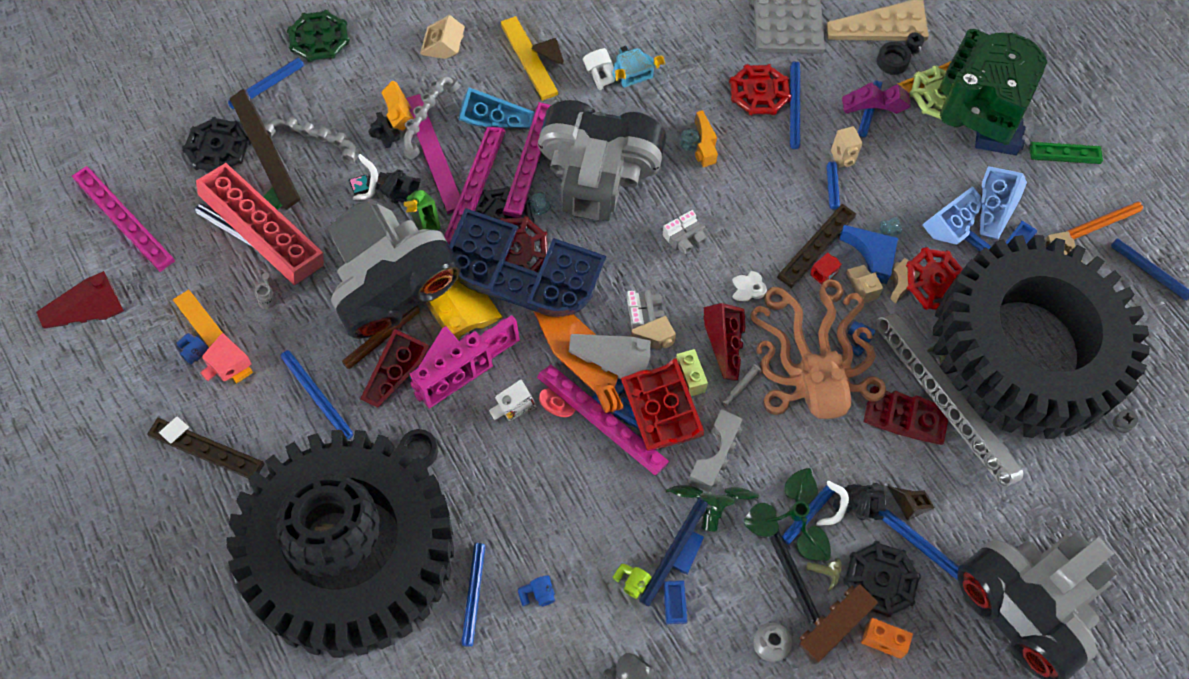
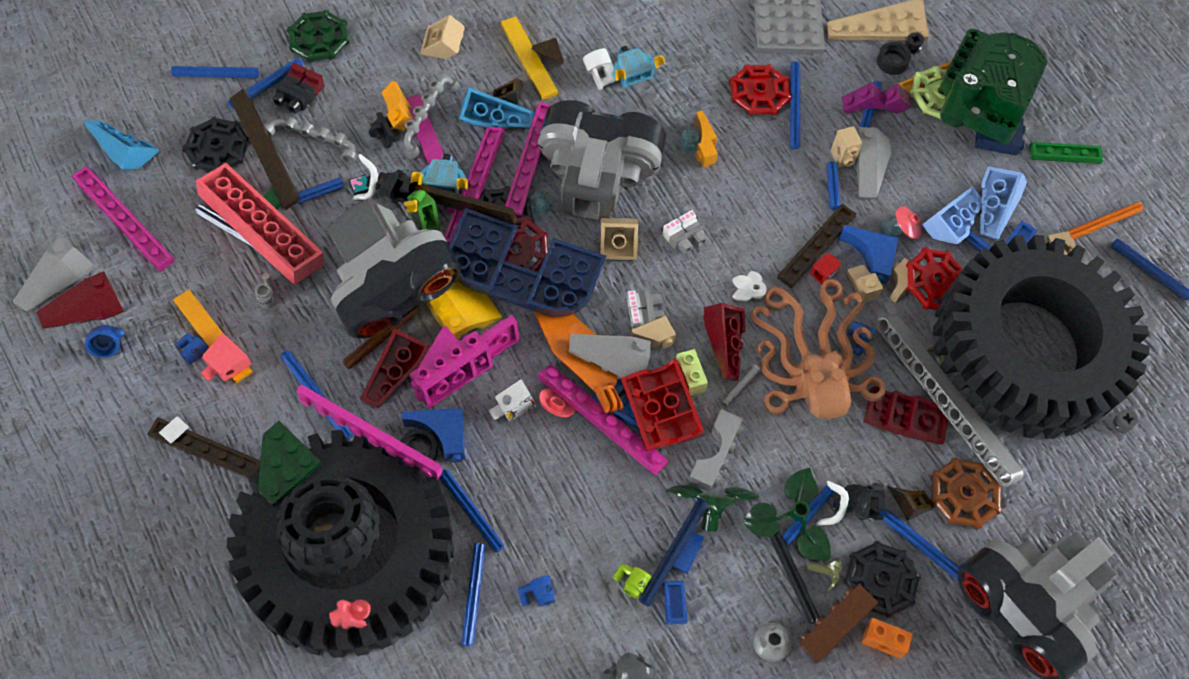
(54, 272): none -> light grey wedge
(99, 337): none -> blue piece
(120, 146): none -> dark azure wedge
(225, 72): none -> blue axle
(283, 463): none -> dark green plate
(298, 88): none -> black hips
(320, 190): none -> blue axle
(350, 614): none -> coral hips
(375, 436): none -> dark pink plate
(442, 175): none -> torso
(445, 426): none -> blue arch
(461, 202): none -> dark brown tile
(472, 512): none -> blue axle
(510, 91): none -> dark brown slope
(619, 238): none -> tan slope
(871, 161): none -> light grey wedge
(909, 222): none -> coral dish
(962, 503): none -> dark orange plate

